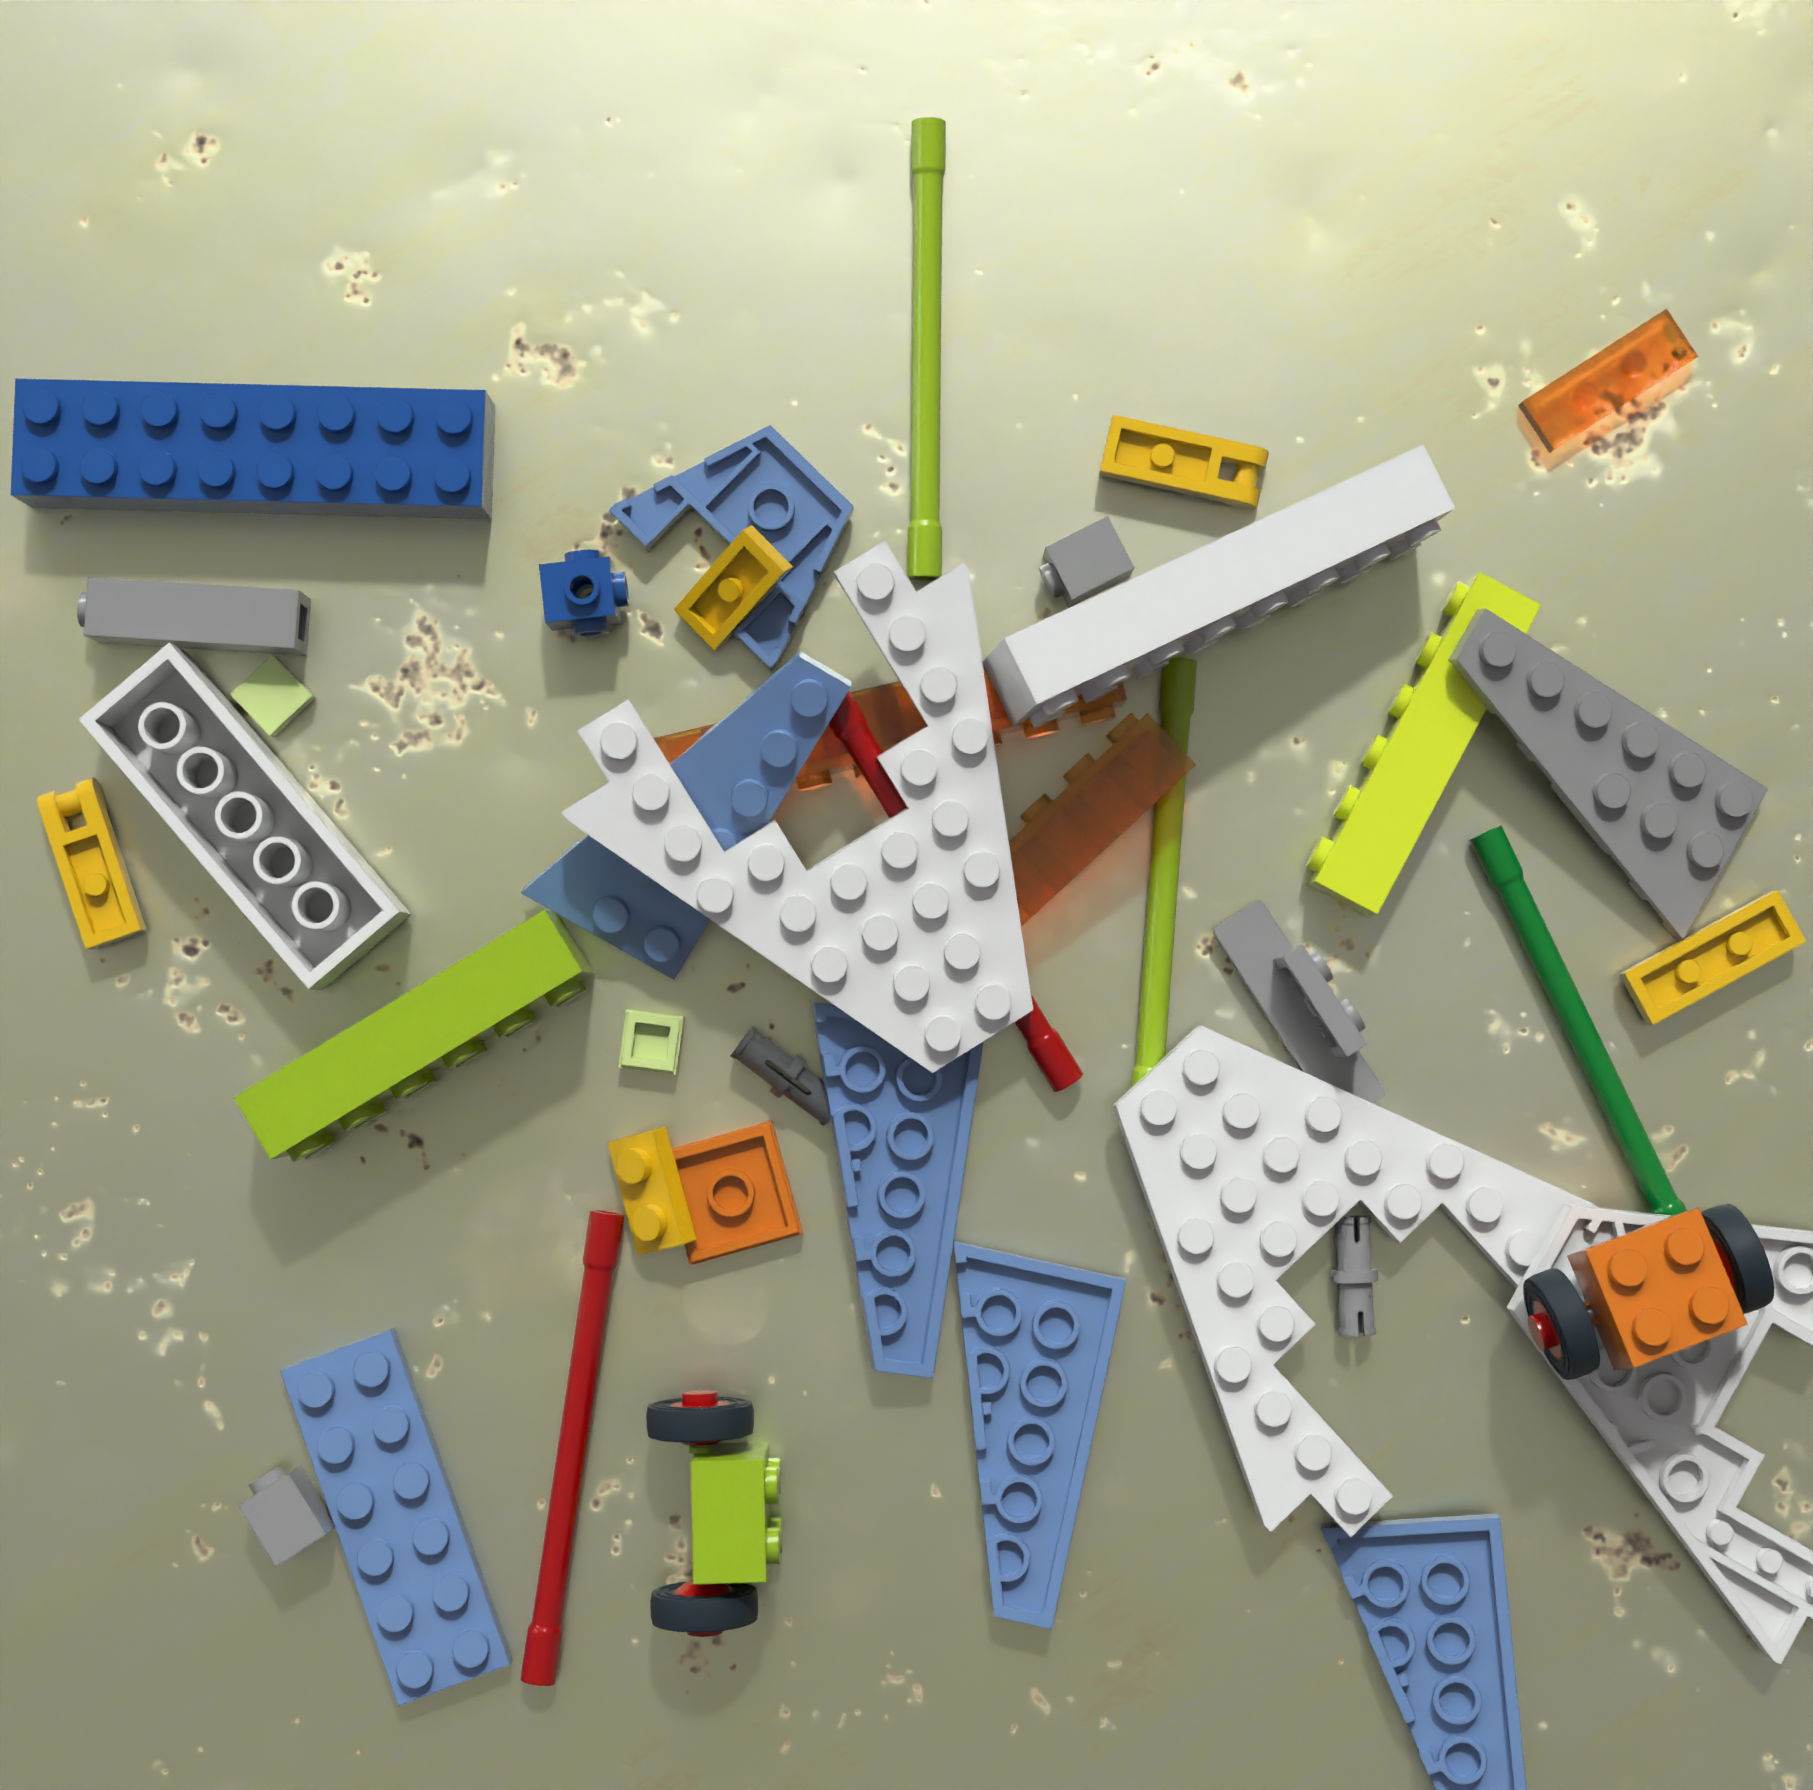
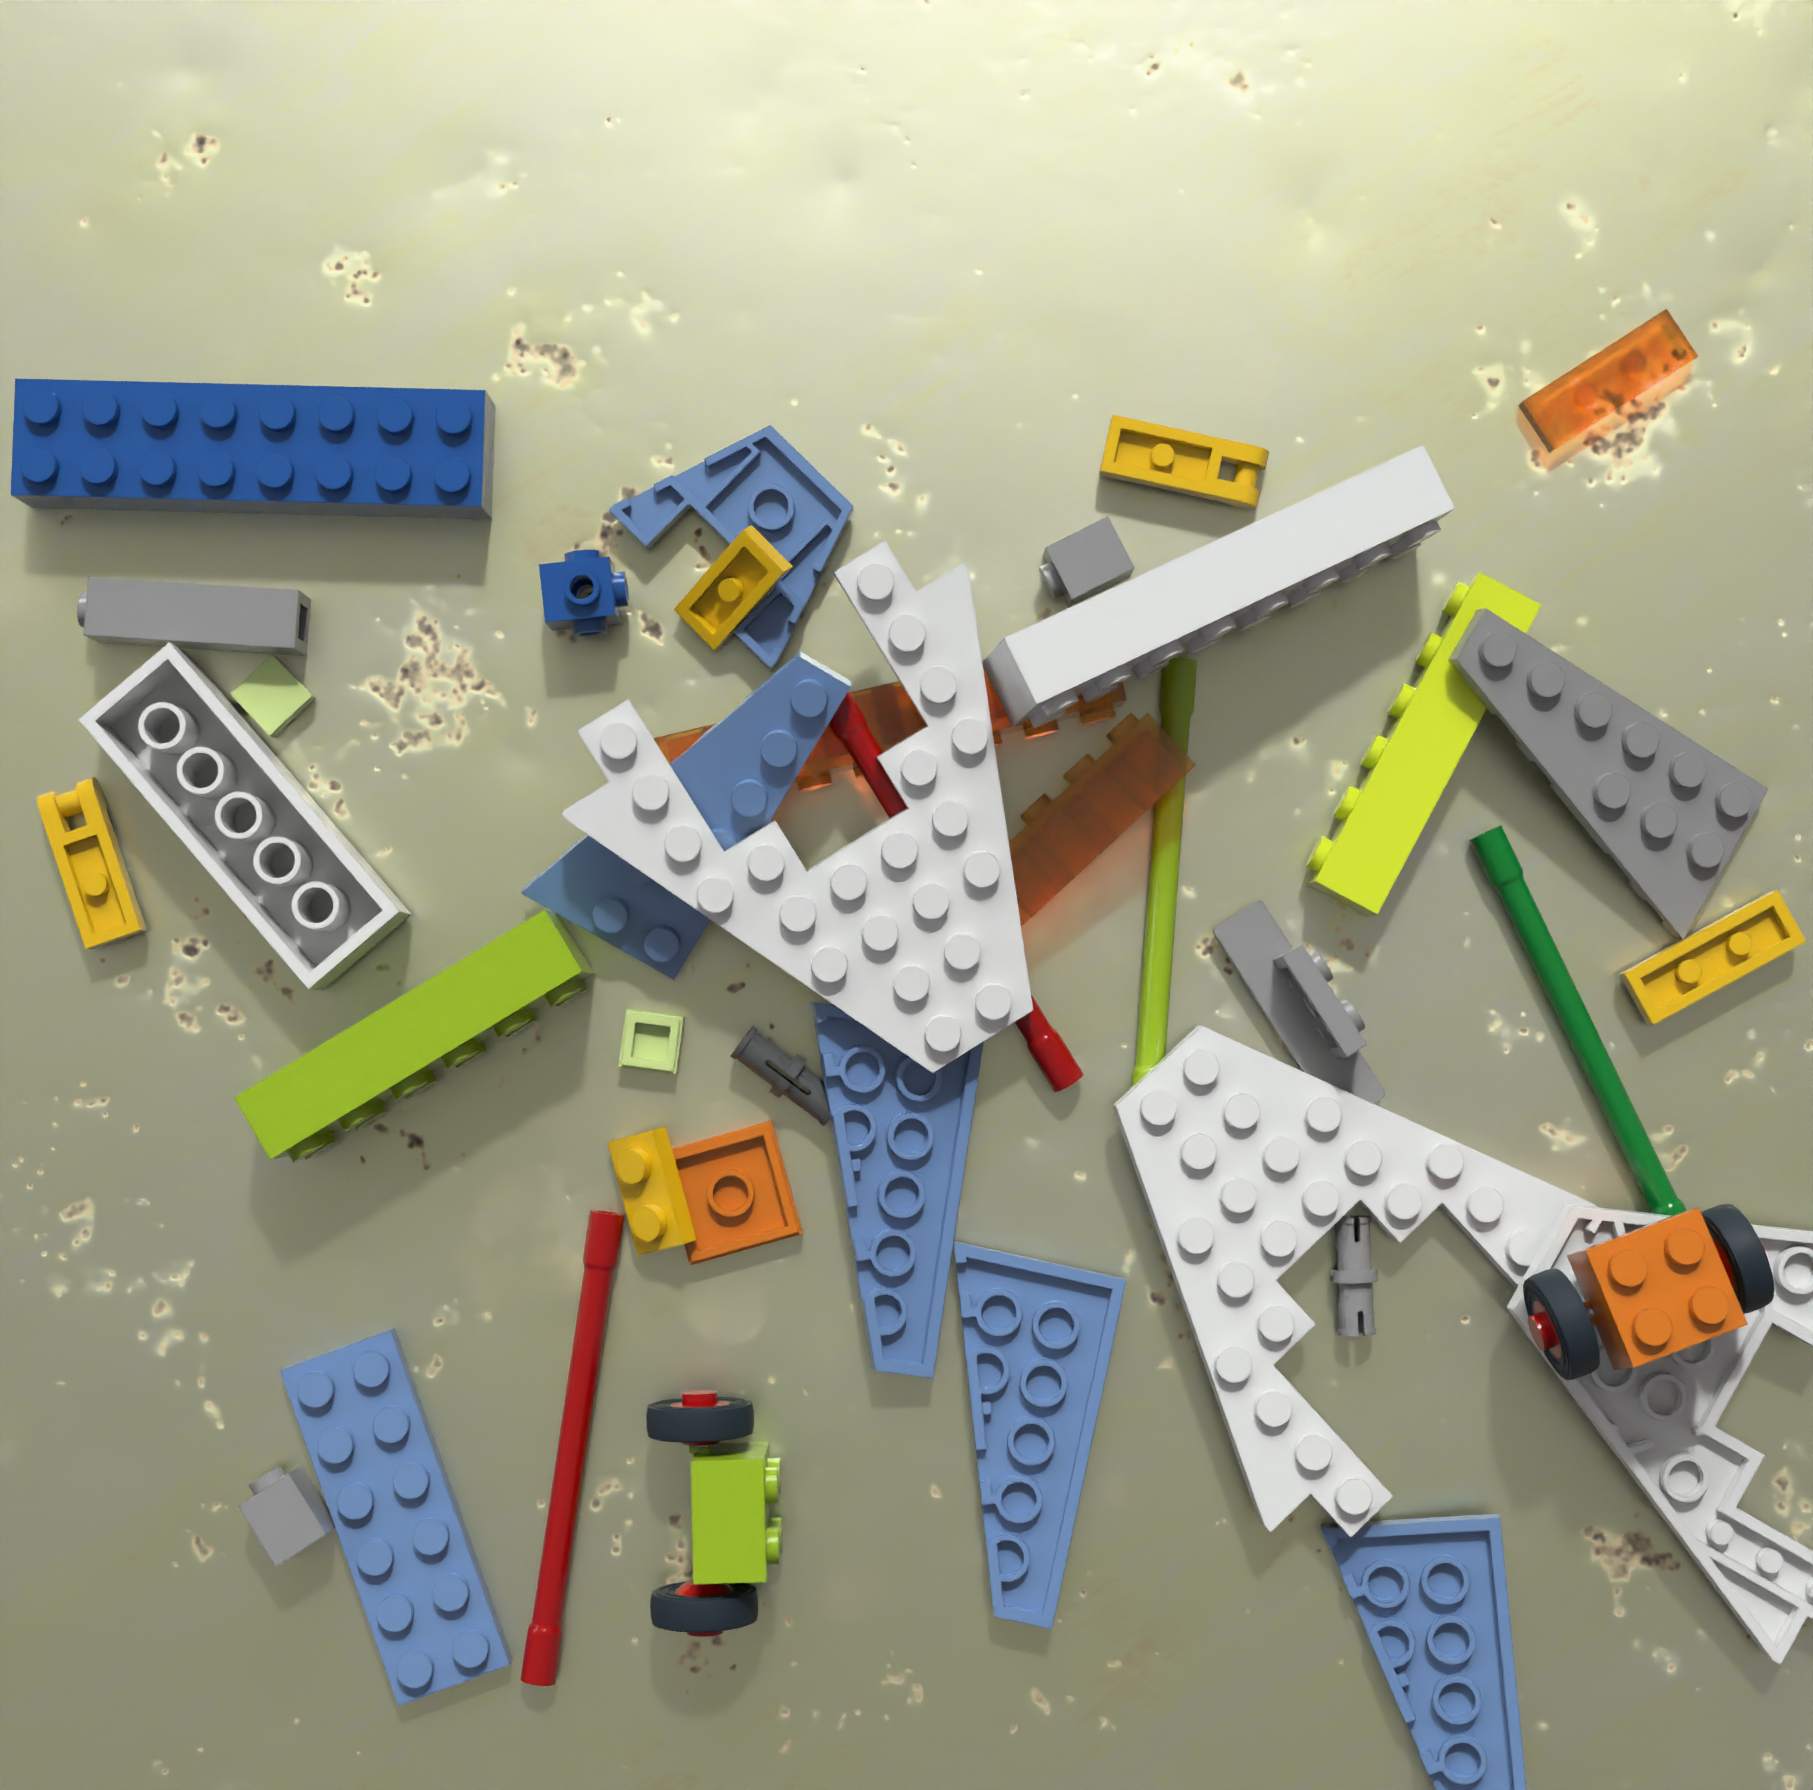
(928, 169): lime piece -> none

